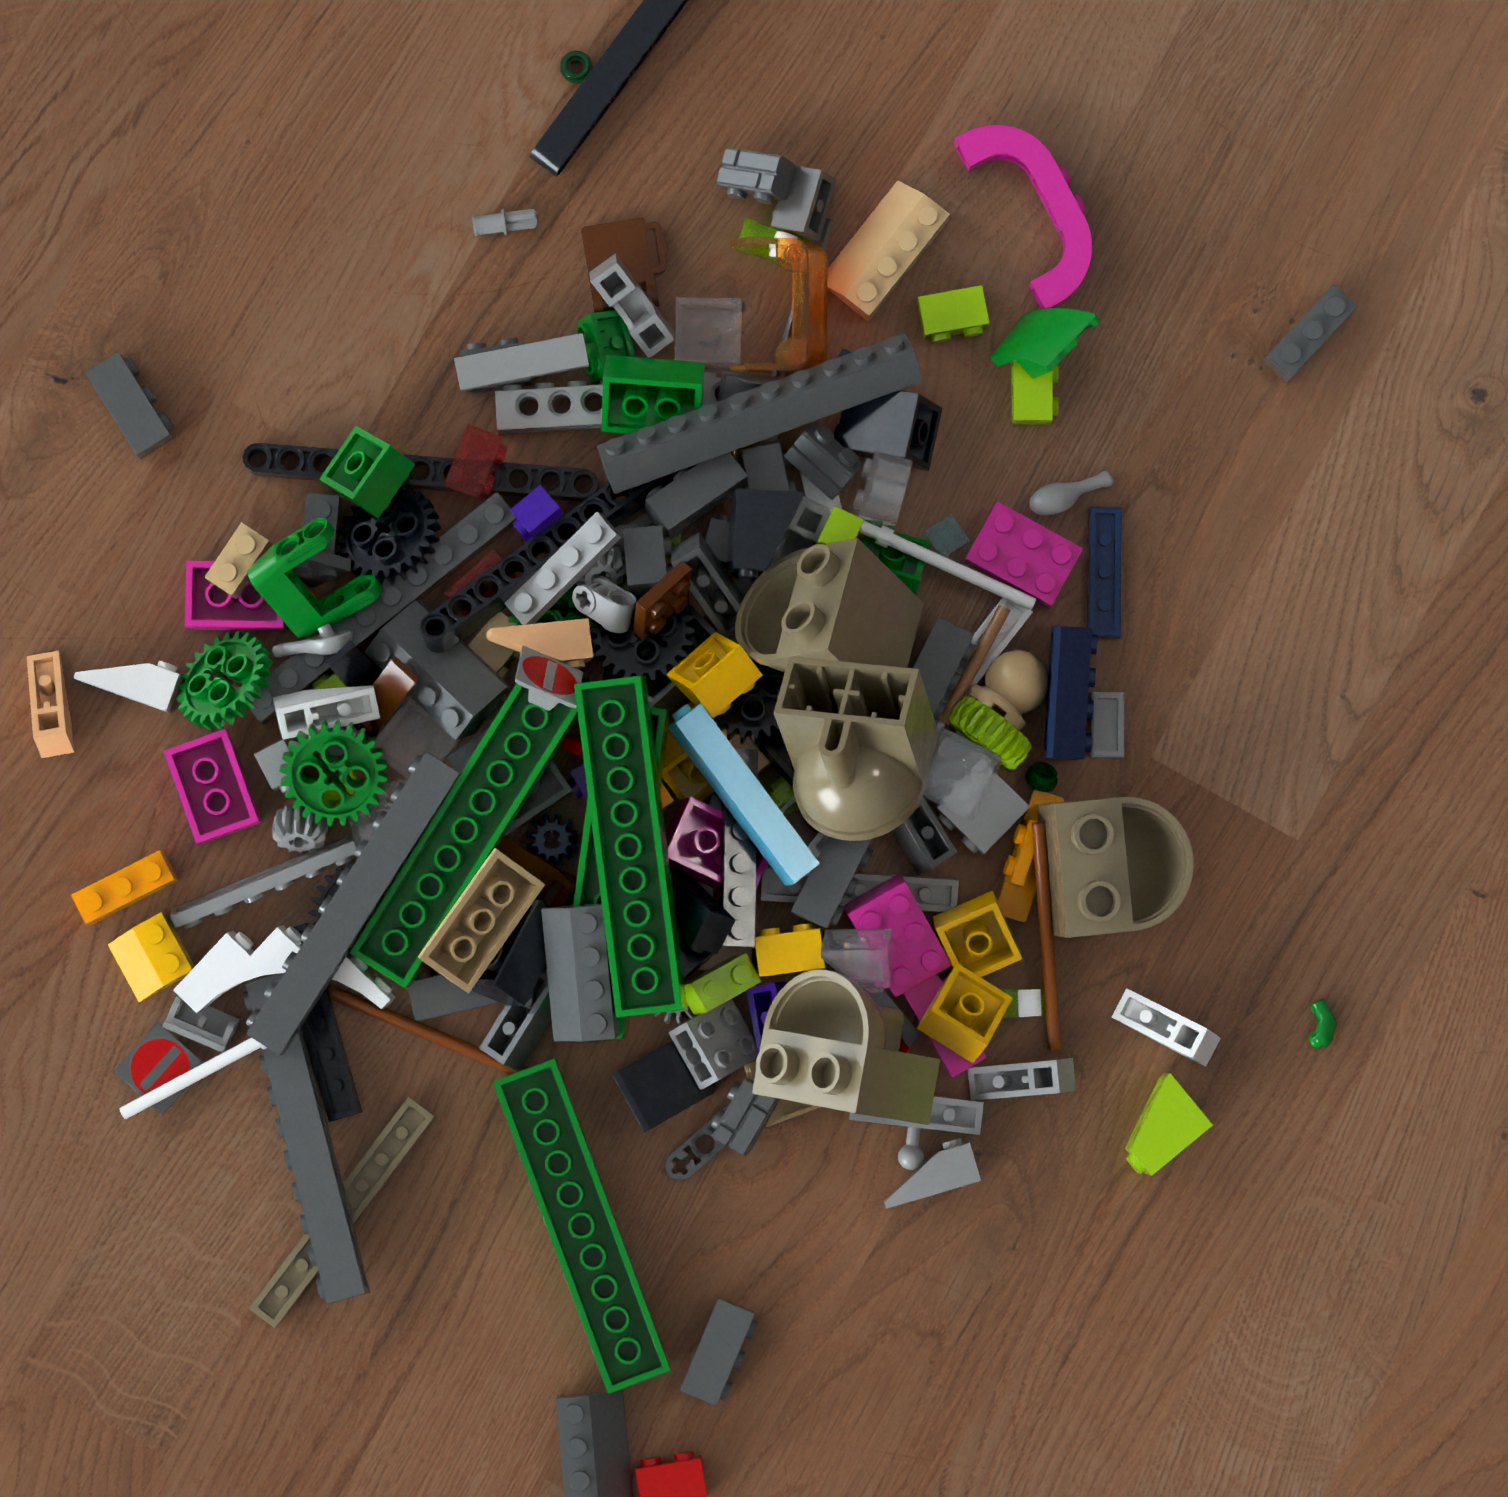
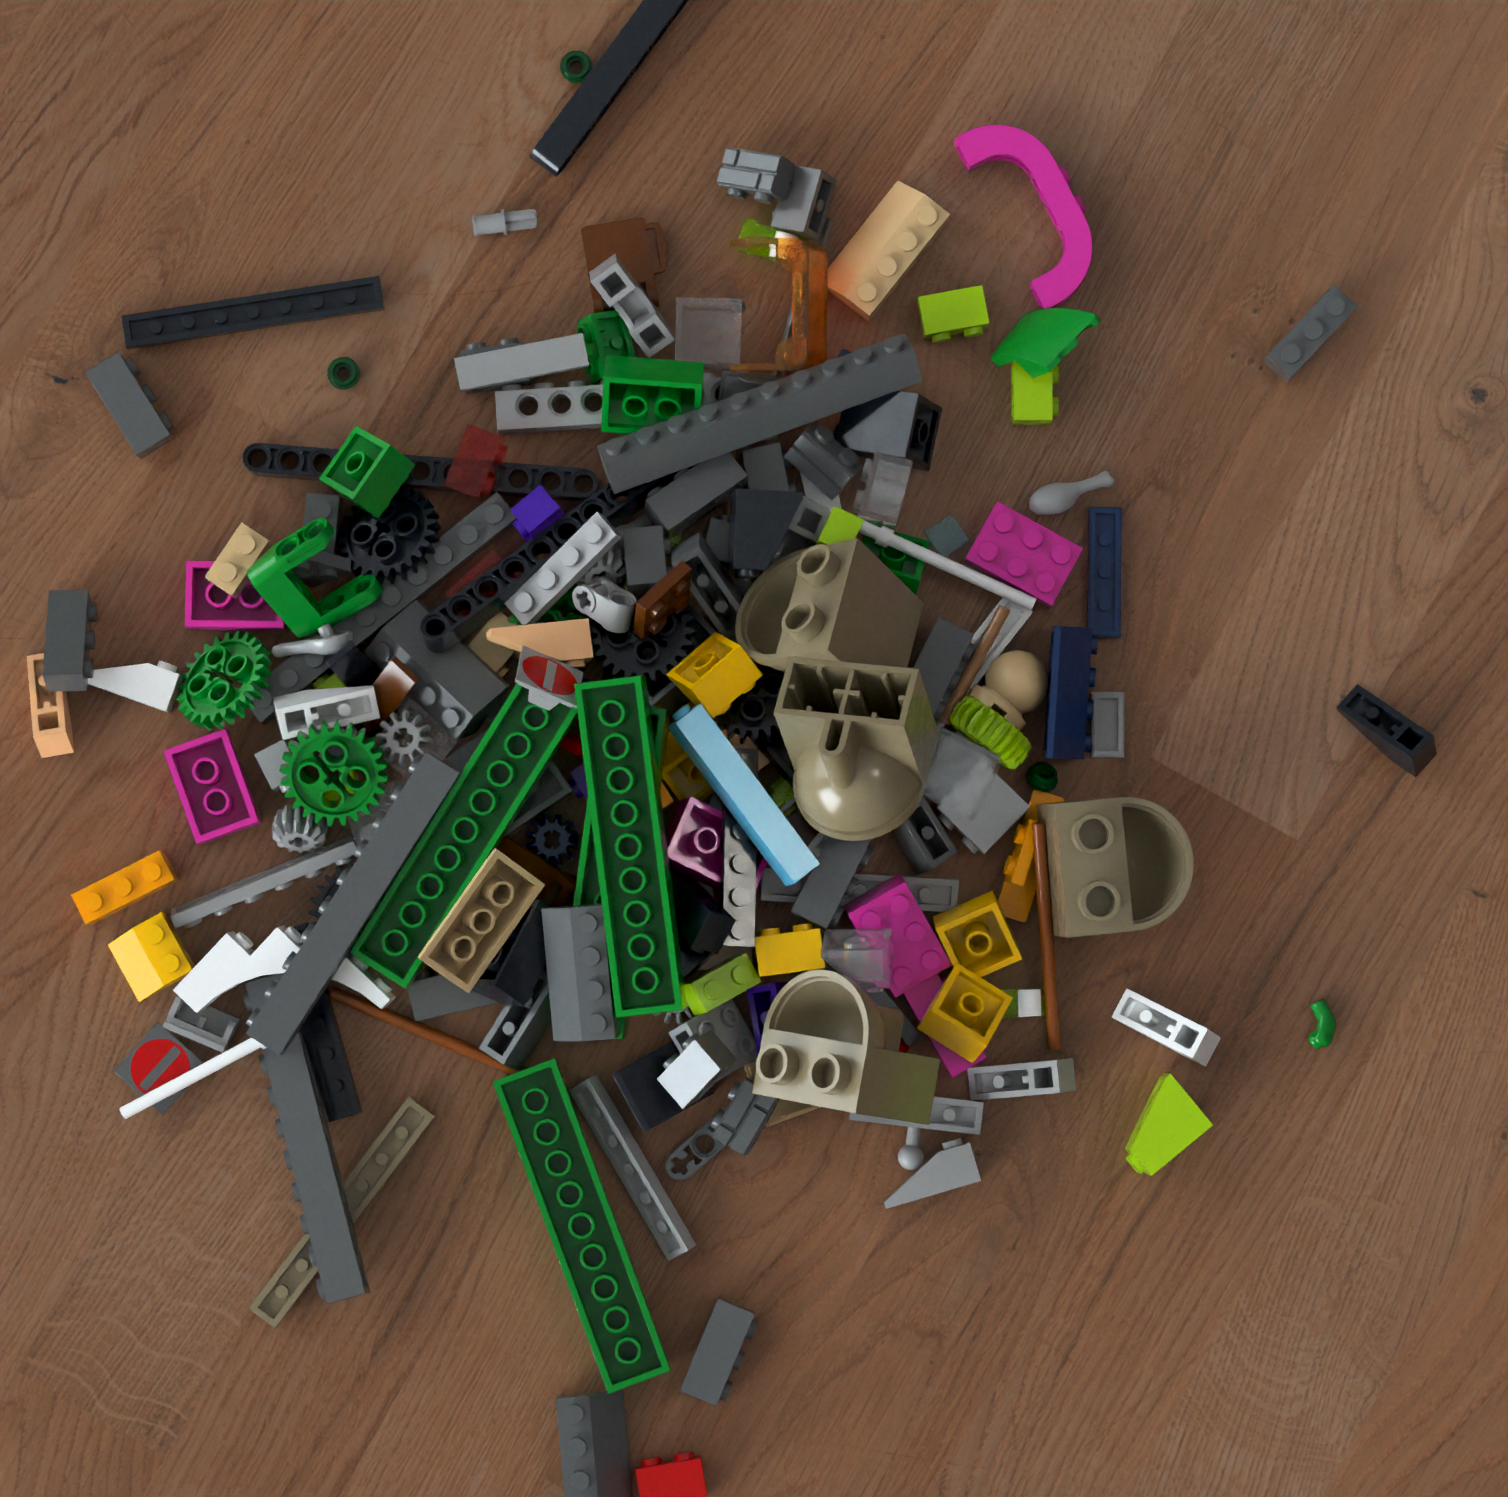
(69, 640): none -> dark grey brick
(253, 312): none -> black plate
(338, 364): none -> dark green plate
(412, 731): none -> light grey gear
(632, 1167): none -> light grey plate
(696, 1068): none -> brick
(1389, 730): none -> black slope

